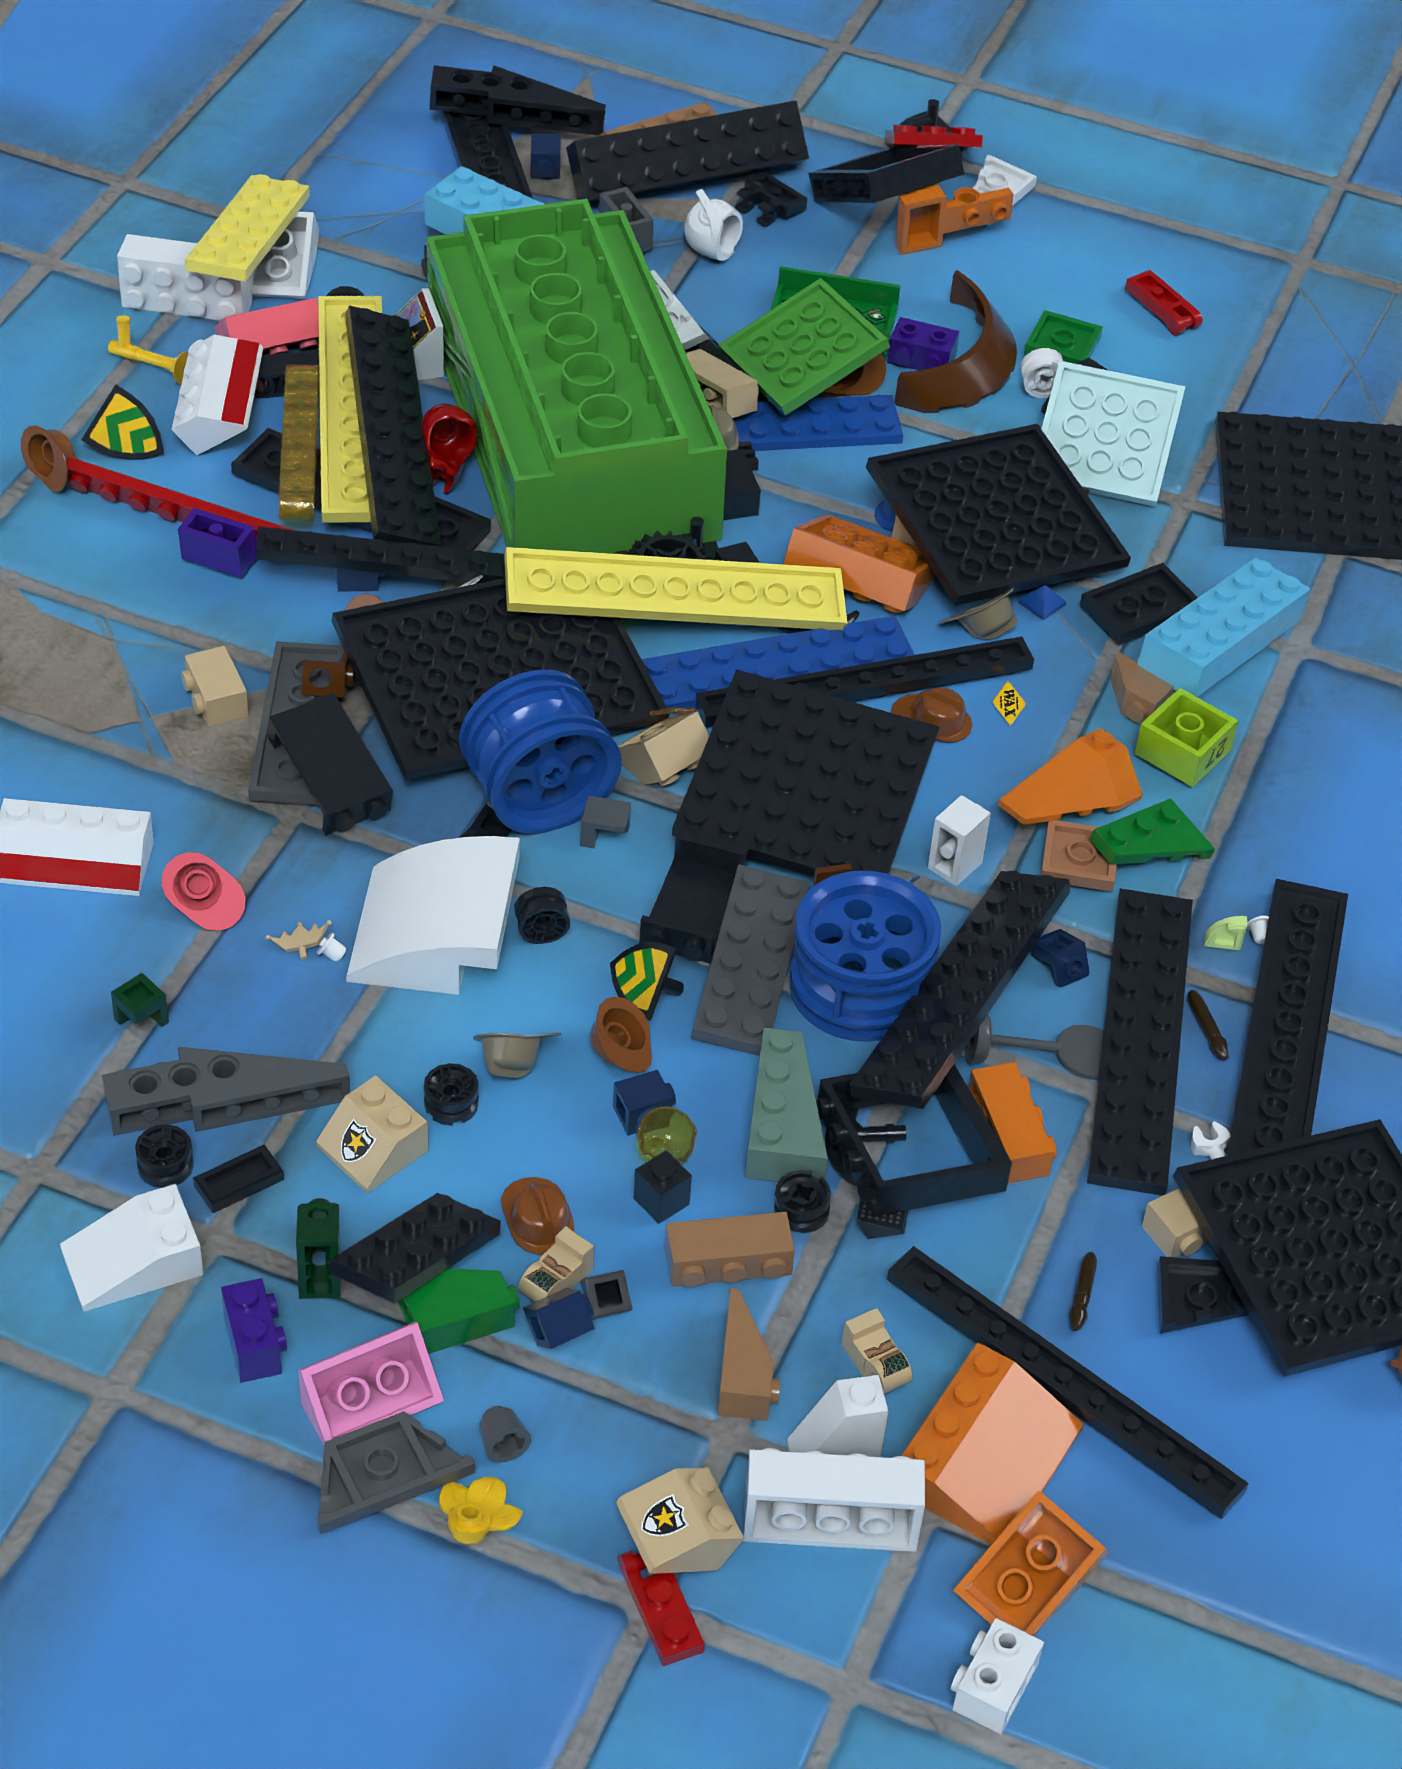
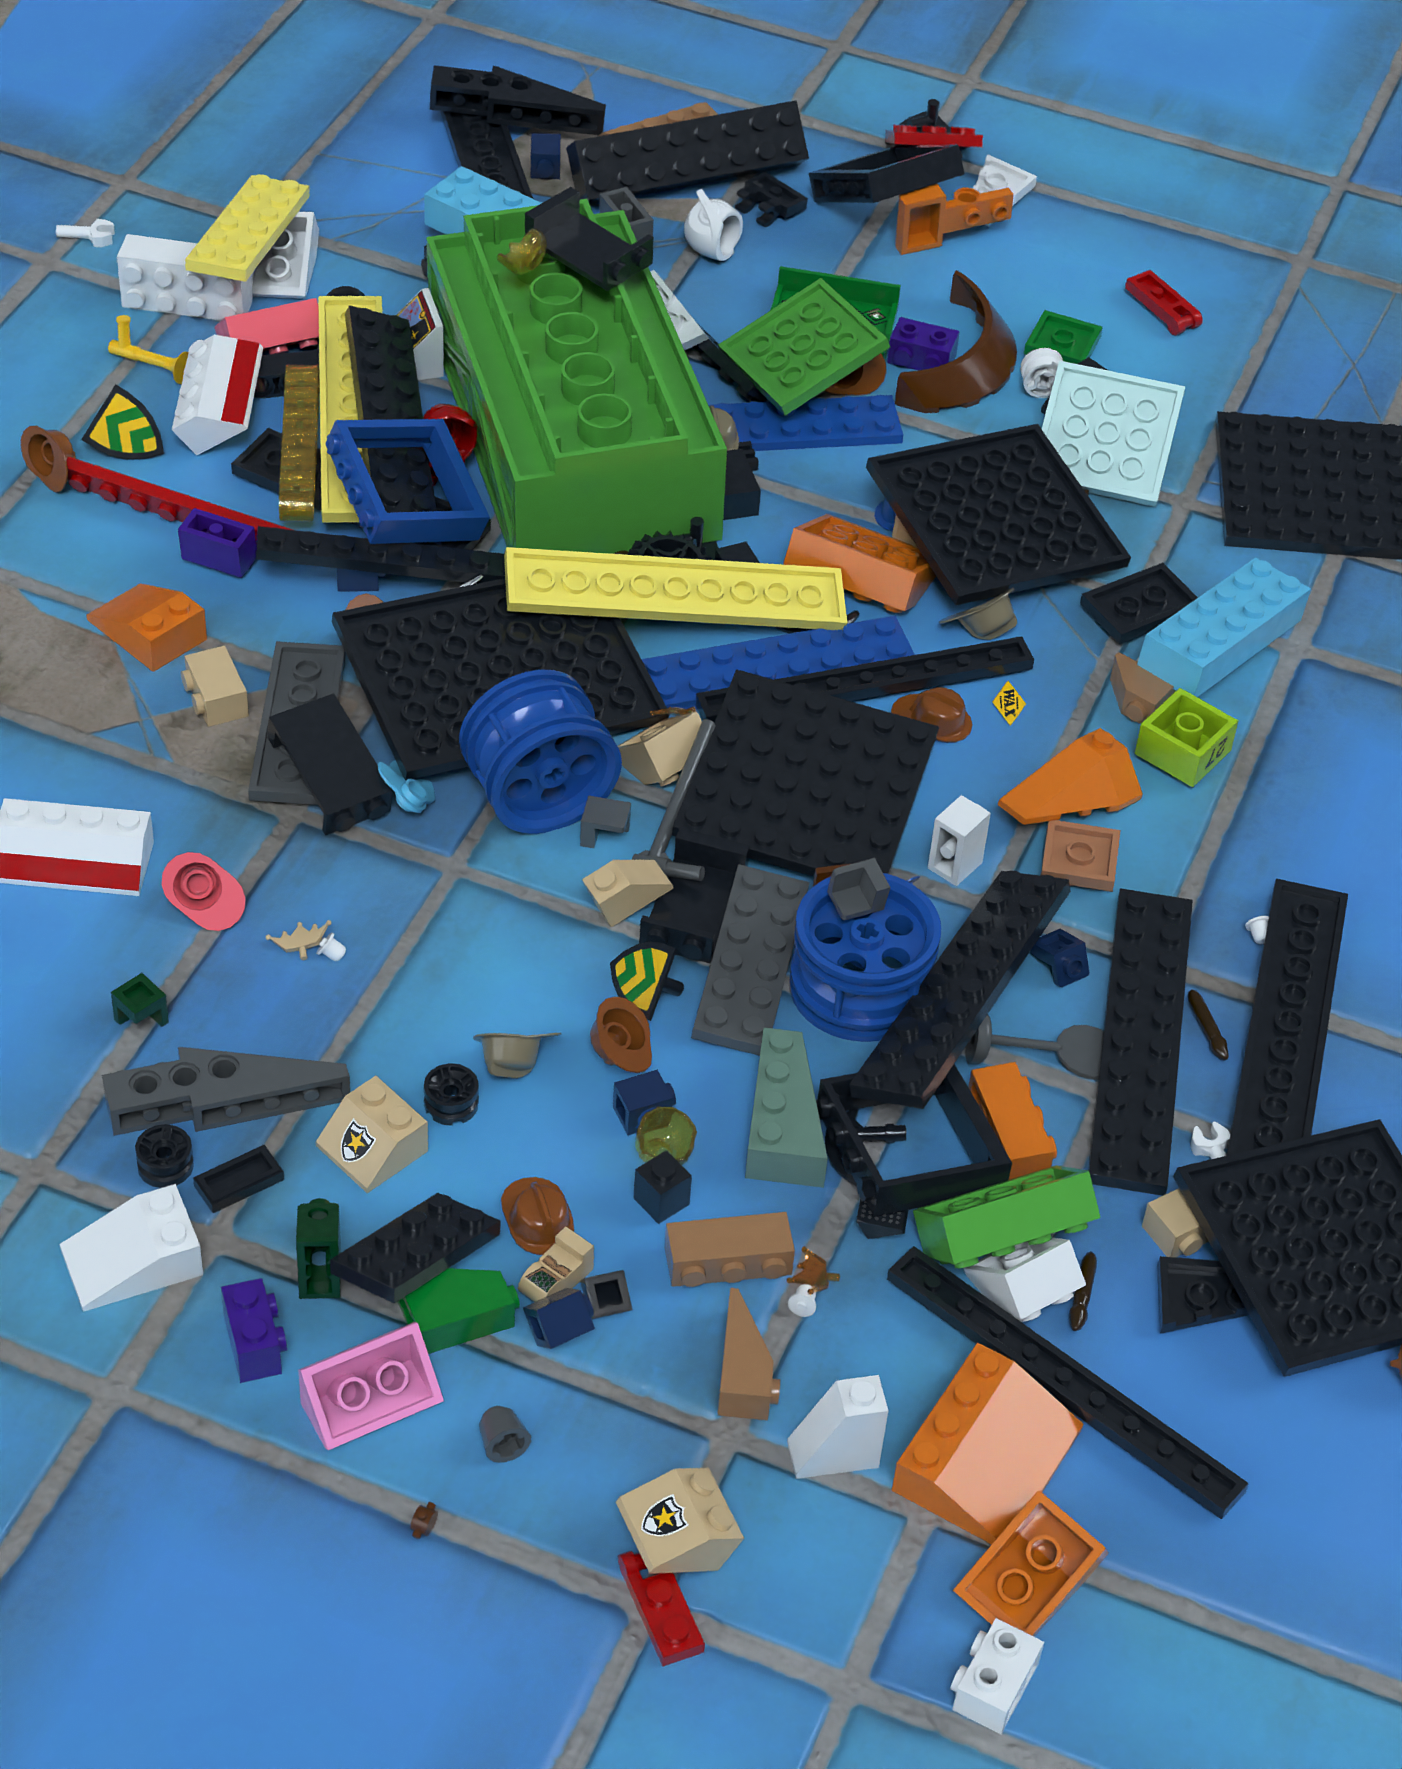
(99, 233): none -> white bar
(152, 623): none -> orange slope
(341, 676): reddish brown bracket -> none
(383, 1468): dark grey wing -> none
(410, 794): none -> medium azure plate
(424, 1520): none -> reddish brown piece
(435, 914): white slope -> none
(468, 514): none -> blue window
(477, 1509): yellow plate -> none
(485, 824): black slope -> none
(525, 255): none -> clear yellow hair
(542, 915): black wheel -> none
(585, 244): none -> black panel
(626, 887): none -> tan slope
(664, 833): none -> dark grey bar
(723, 384): tan brick -> none
(790, 1198): black wheel -> none
(801, 1302): none -> white piece
(813, 1273): none -> clear orange piece
(834, 1500): white brick -> none
(858, 889): none -> dark grey panel
(875, 1351): tan leg -> none
(1007, 1215): none -> bright green brick
(1029, 1277): none -> white slope
(1042, 601): blue slope -> none
(1151, 833): green wing -> none
(1226, 933): yellowish green tile -> none

